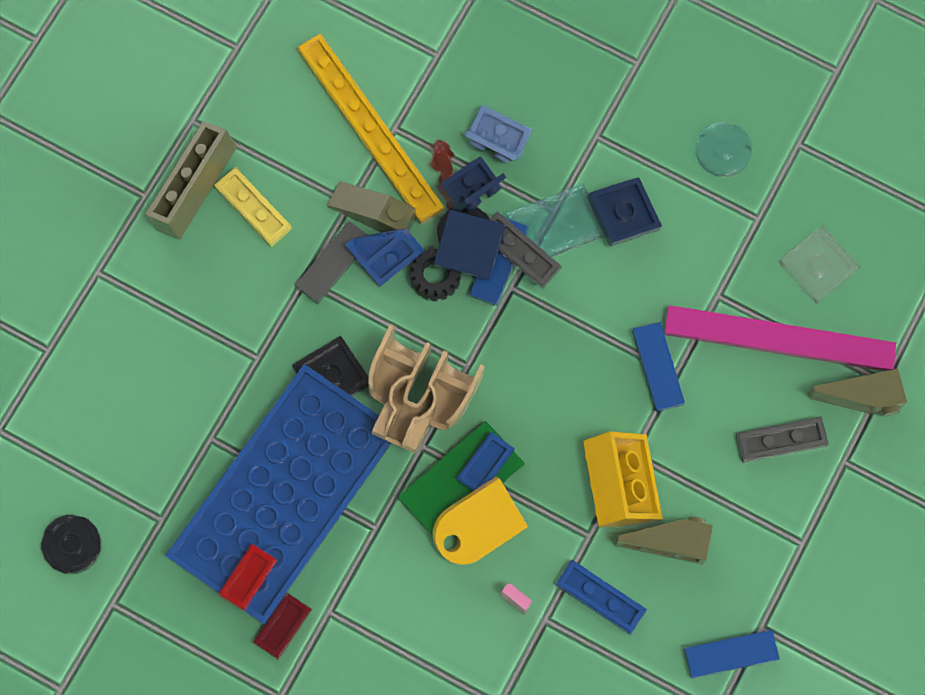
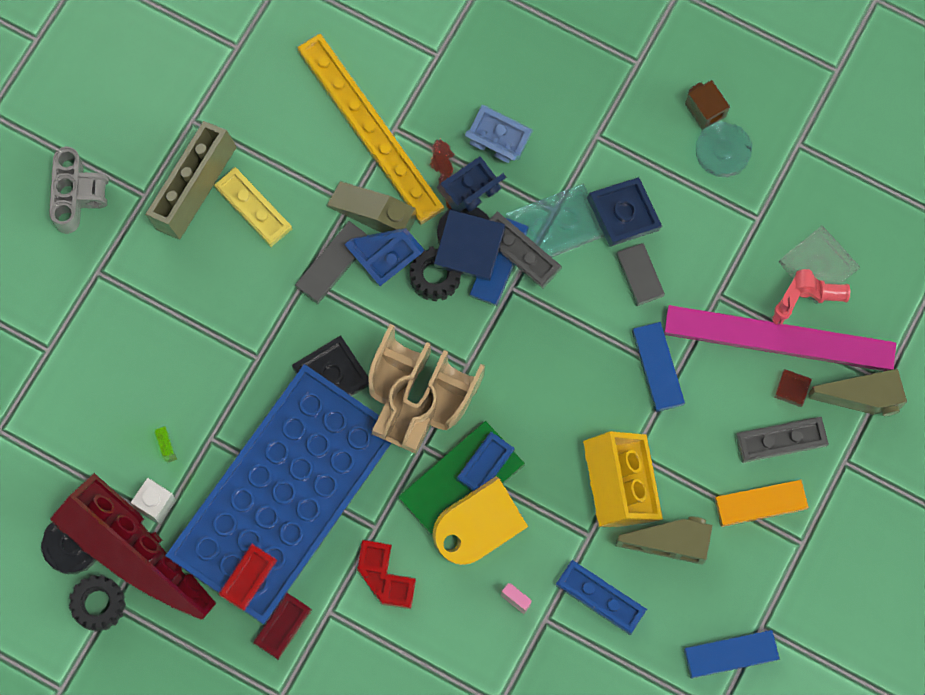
(86, 193): none -> light grey piece
(91, 585): none -> black tyre
(118, 540): none -> dark red wedge
(153, 501): none -> white brick
(165, 444): none -> clear neon green tile
(388, 588): none -> red tile
(640, 274): none -> dark grey tile
(706, 104): none -> reddish brown brick
(761, 503): none -> light orange tile
(792, 388): none -> clear red tile
(806, 286): none -> coral pin

